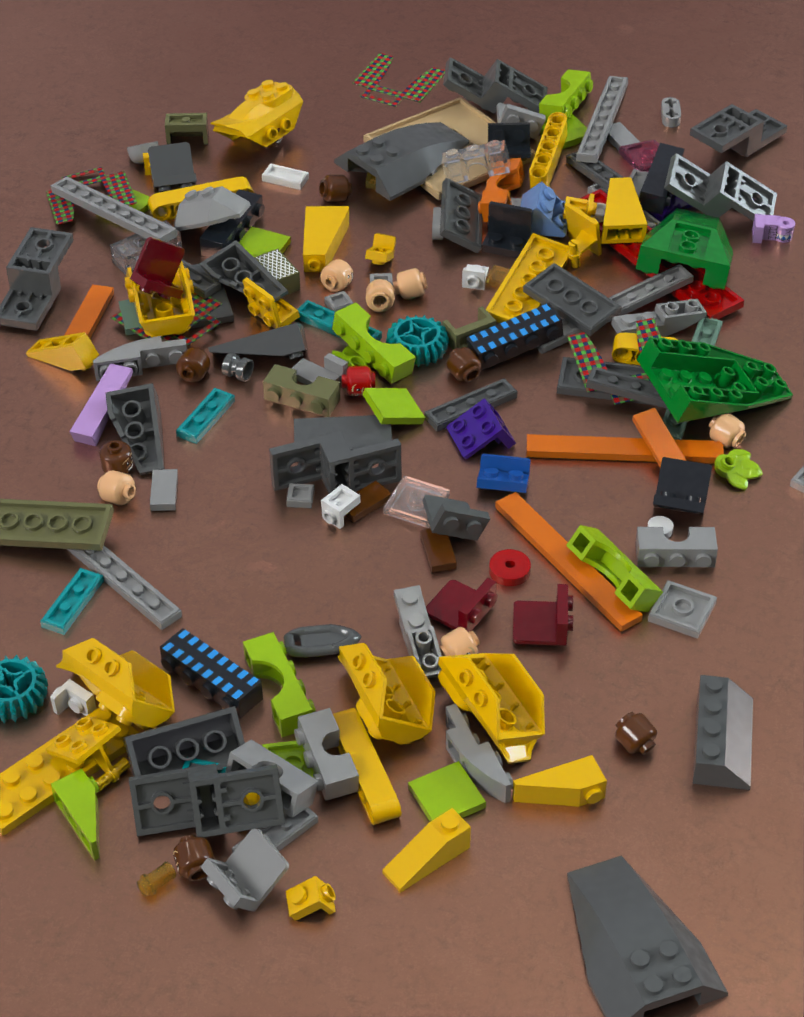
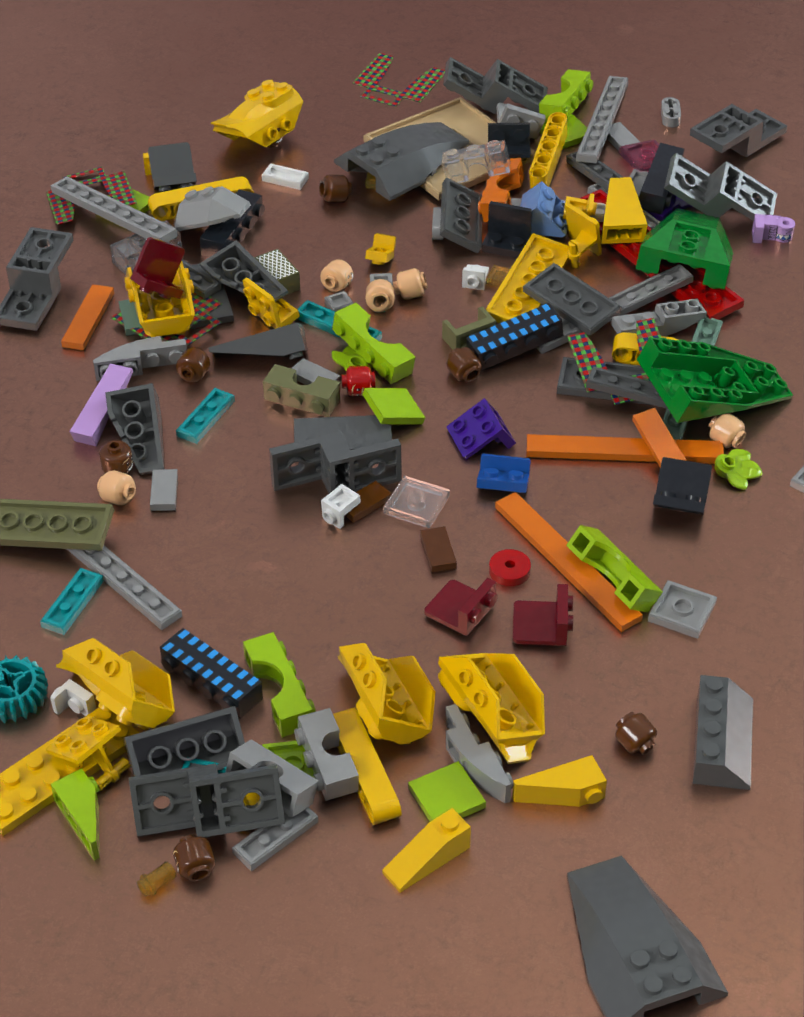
(65, 351): yellow slope -> none
(136, 152): light grey cap -> none
(186, 125): olive panel -> none
(238, 367): dark grey wheel -> none
(248, 872): light grey bracket -> none
(261, 241): lime tile -> none
(300, 495): light grey tile -> none
(310, 897): yellow bracket -> none
(319, 640): dark grey piece -> none
(323, 235): yellow slope -> none
(335, 364): light grey tile -> none
(417, 629): light grey slope -> none
(421, 336): teal gear -> none
(454, 518): dark grey bracket -> none
(459, 642): light nougat head -> none
(494, 393): dark grey tile -> none
(658, 551): light grey arch -> none
(661, 521): white tile -> none

